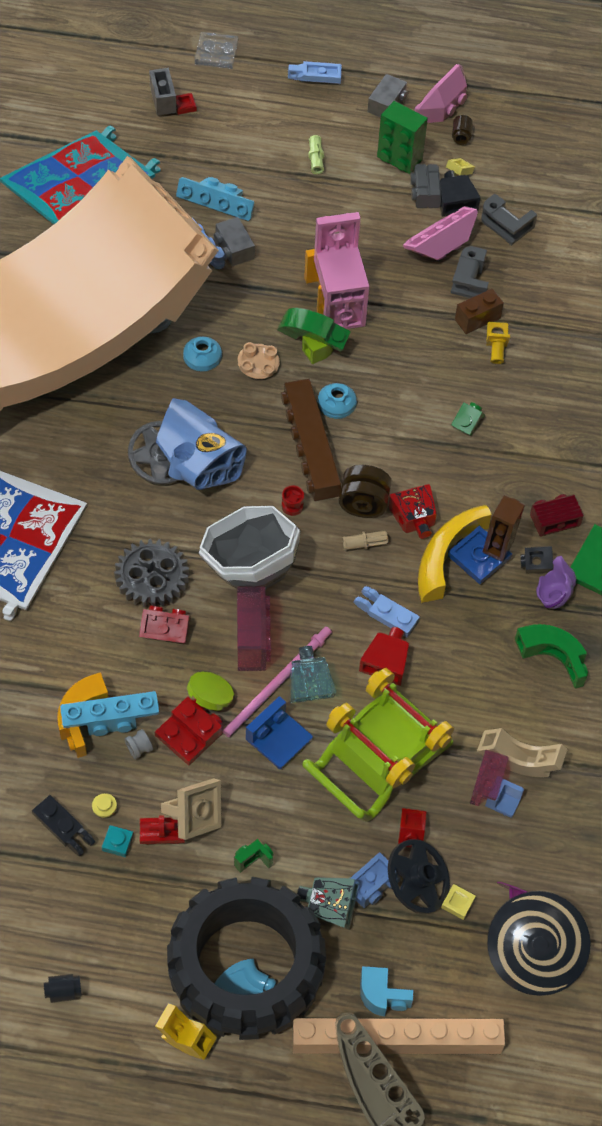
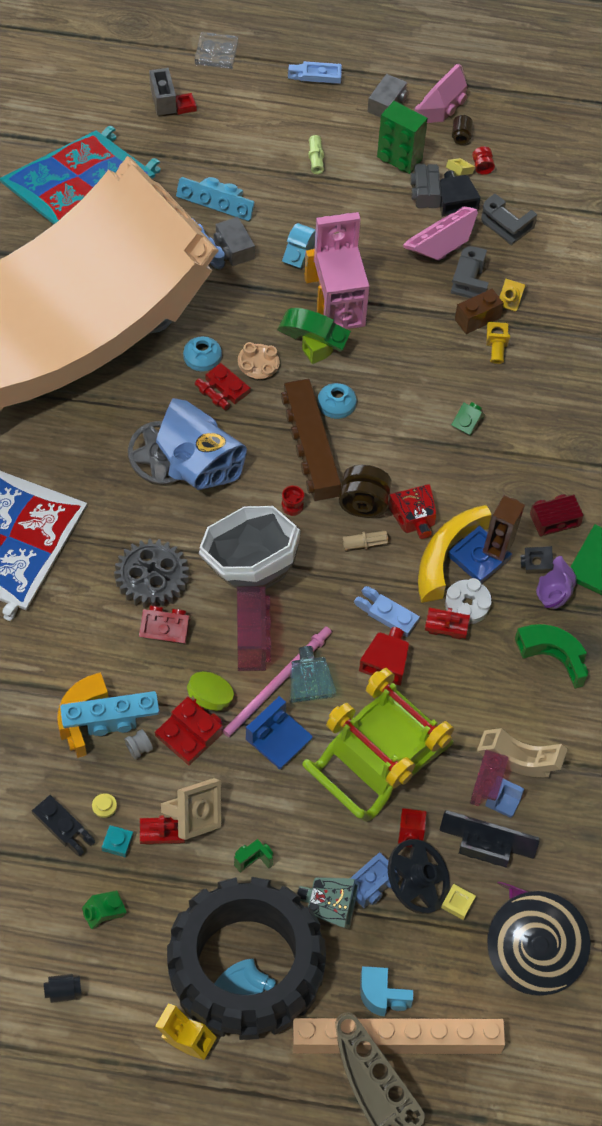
(103, 908): none -> green bracket
(226, 382): none -> red plate
(299, 240): none -> medium azure brick
(447, 623): none -> red hips
(469, 589): none -> white plate
(483, 160): none -> red wheel
(487, 840): none -> black bracket
(512, 294): none -> yellow bracket

